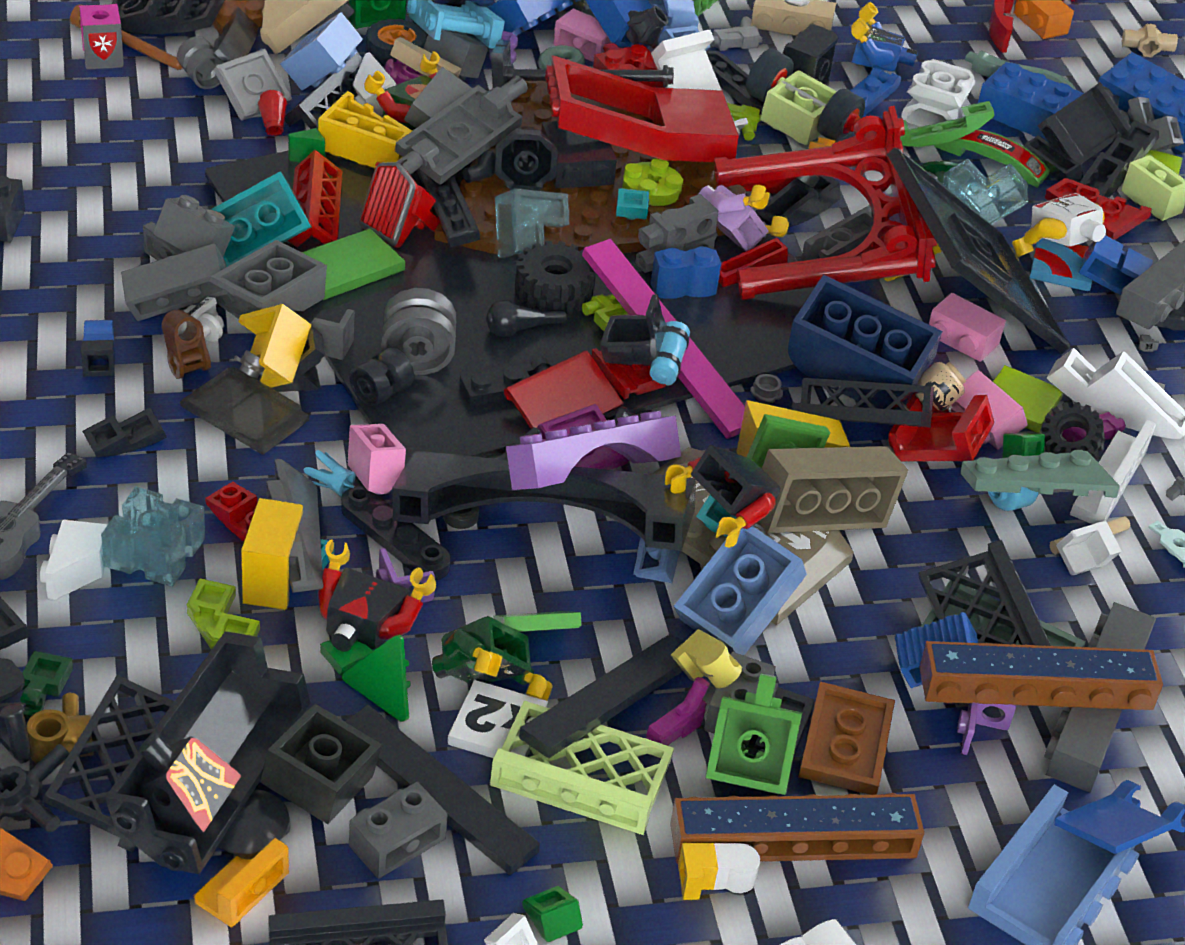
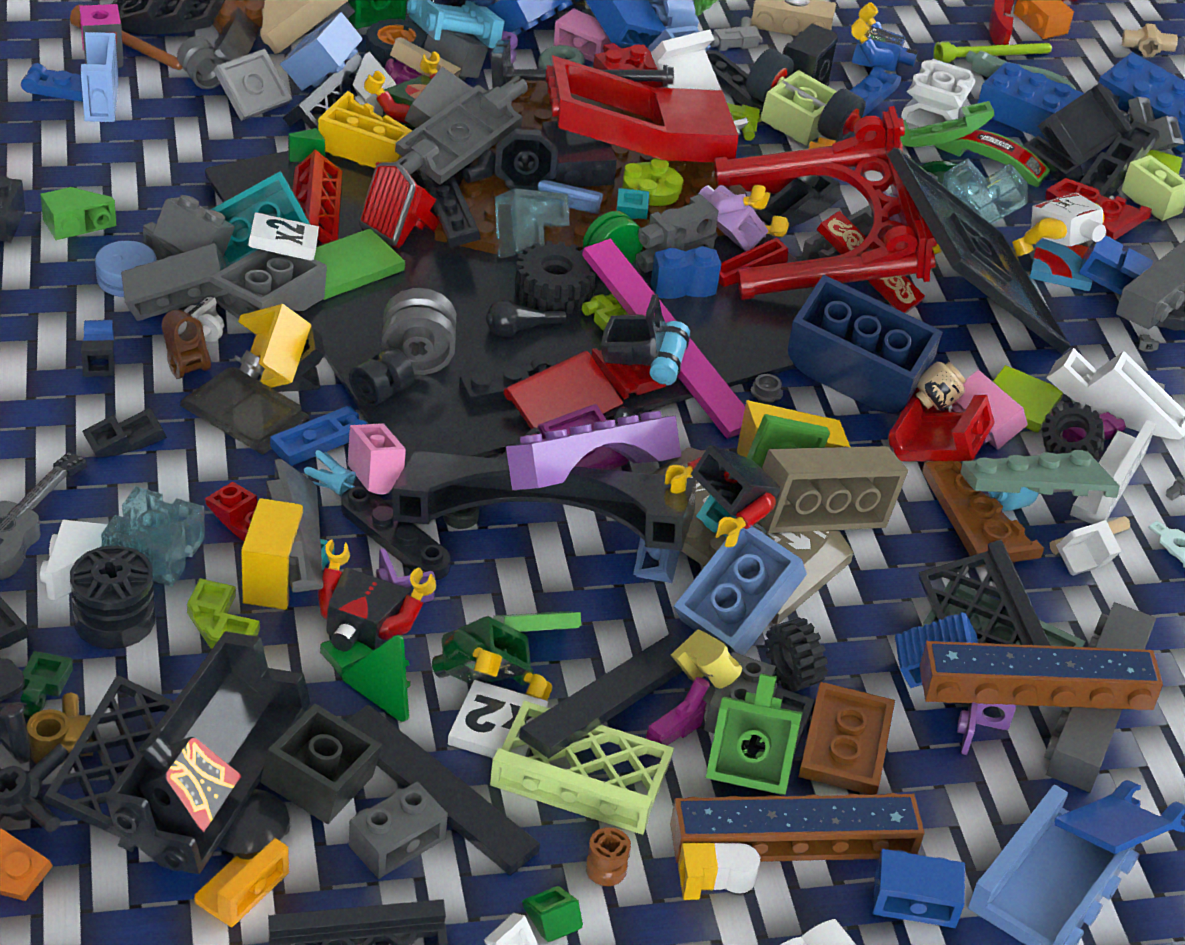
(52, 83): none -> blue plate
(76, 212): none -> bright green slope
(100, 77): none -> light blue panel
(112, 596): none -> black wheel
(117, 258): none -> medium blue head
(273, 111): red cone -> none
(284, 236): none -> white tile
(317, 434): none -> blue plate
(336, 336): dark grey panel -> none
(577, 197): none -> medium blue slope
(608, 856): none -> dark orange wheel
(618, 228): none -> green head
(646, 26): black rock -> none
(796, 654): none -> black tyre
(845, 237): none -> red tile
(867, 415): black fence -> none
(919, 888): none -> blue brick
(948, 52): none -> lime piece
(967, 326): bright pink brick -> none
(975, 515): none -> dark orange wing
(1023, 444): green slope -> none

